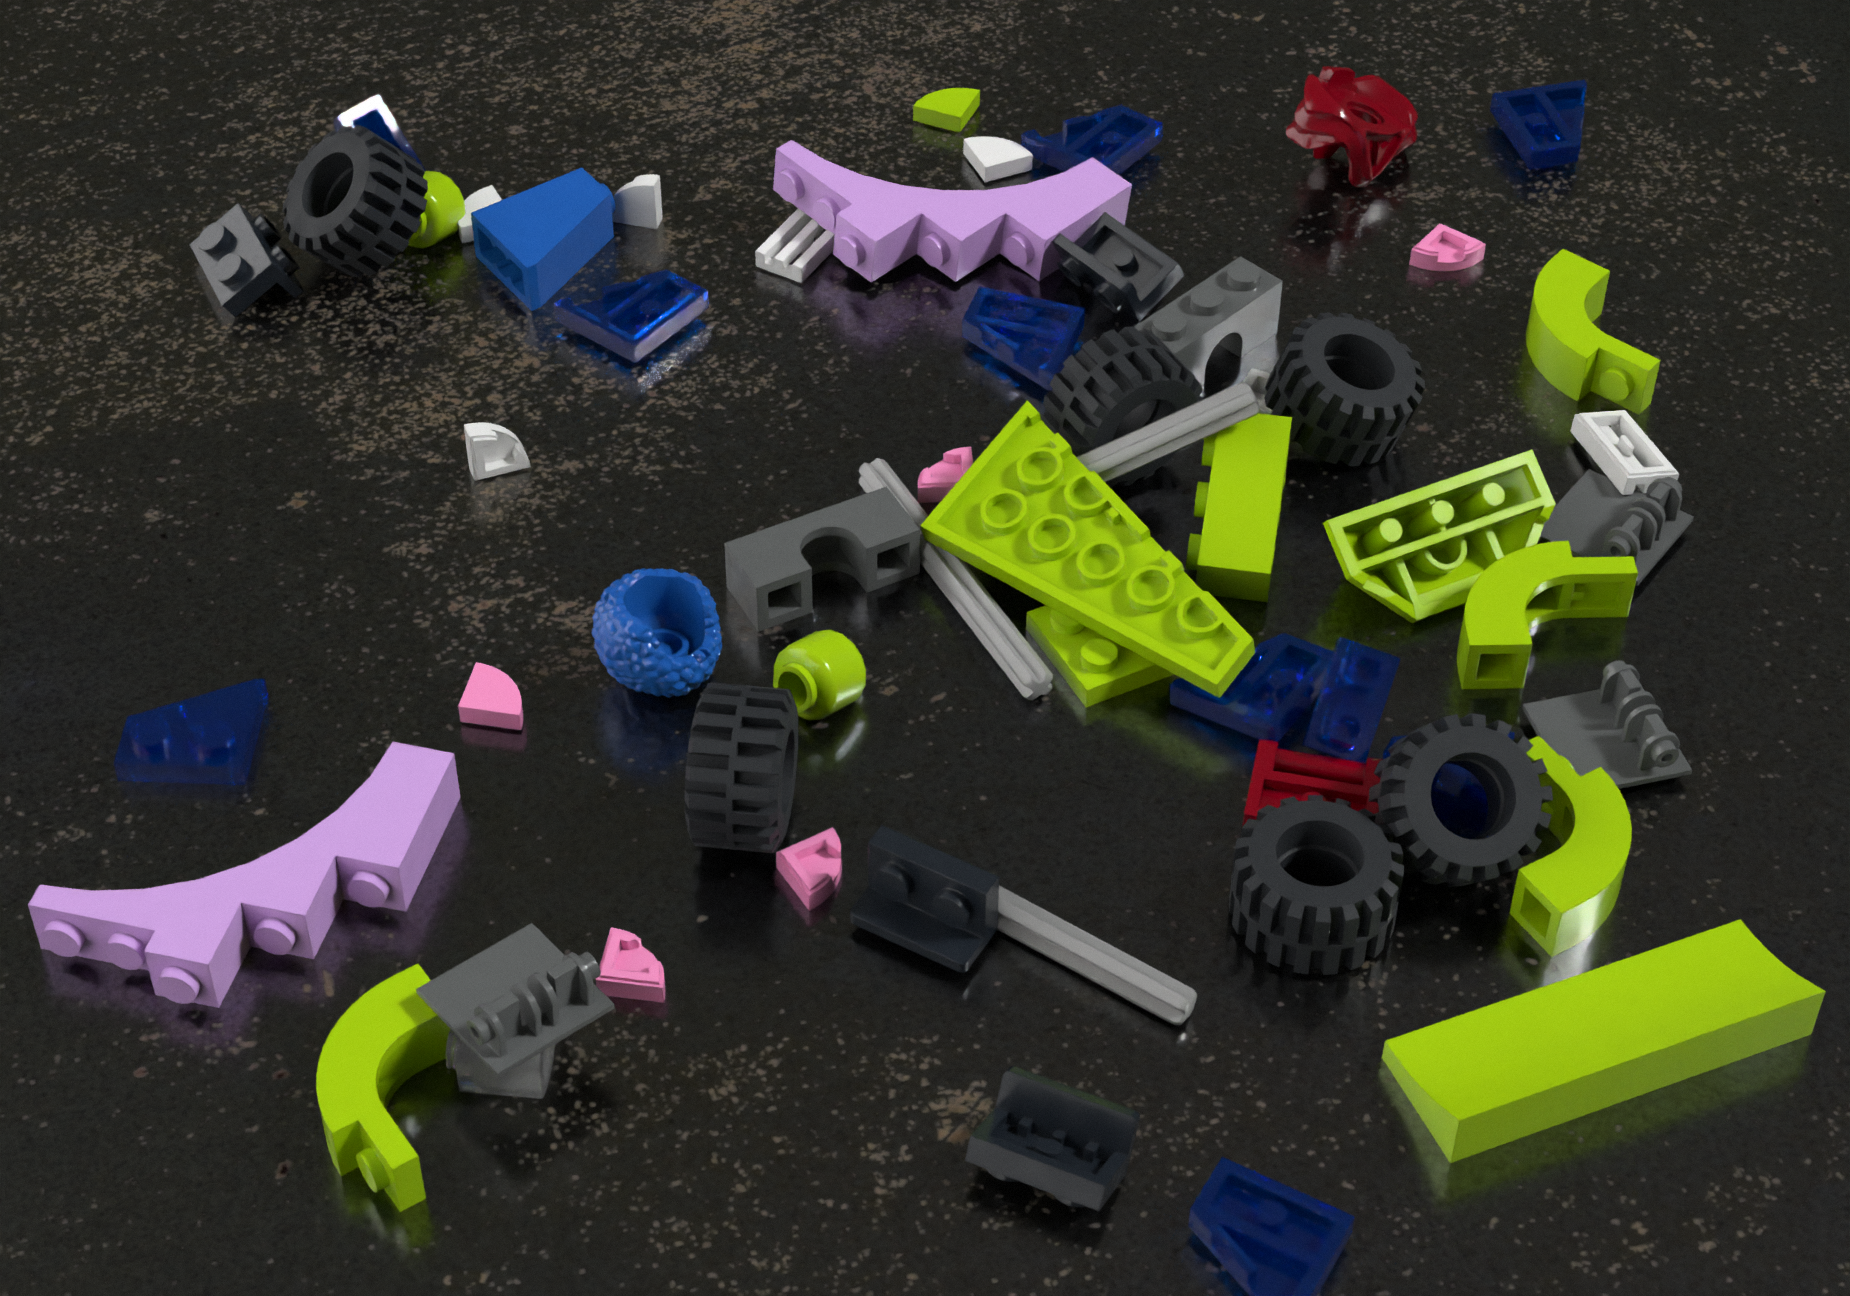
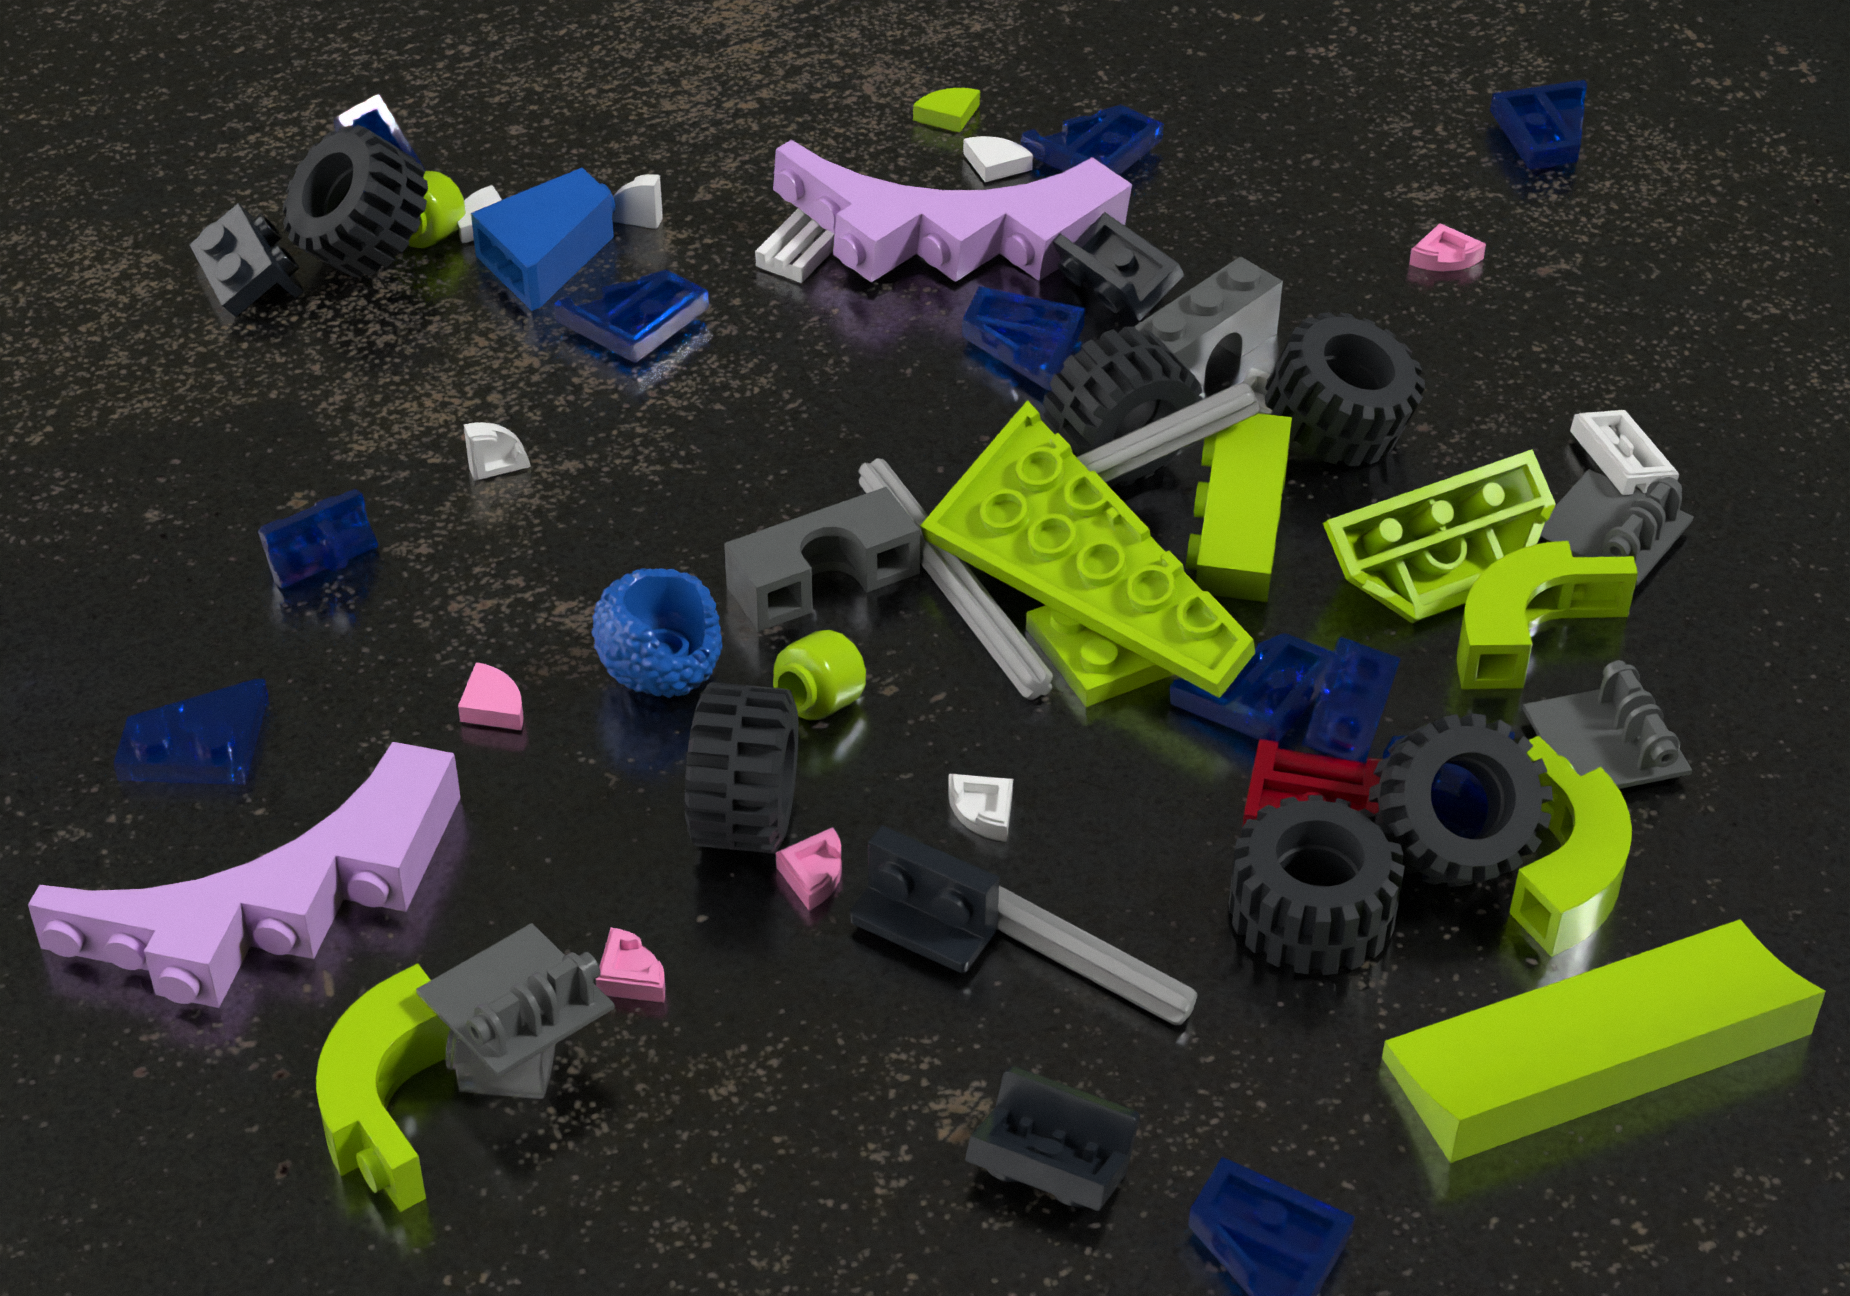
(317, 538): none -> clear blue hips
(943, 475): bright pink tile -> none
(982, 804): none -> white tile
(1357, 114): dark red piece -> none
(1572, 349): lime arch -> none

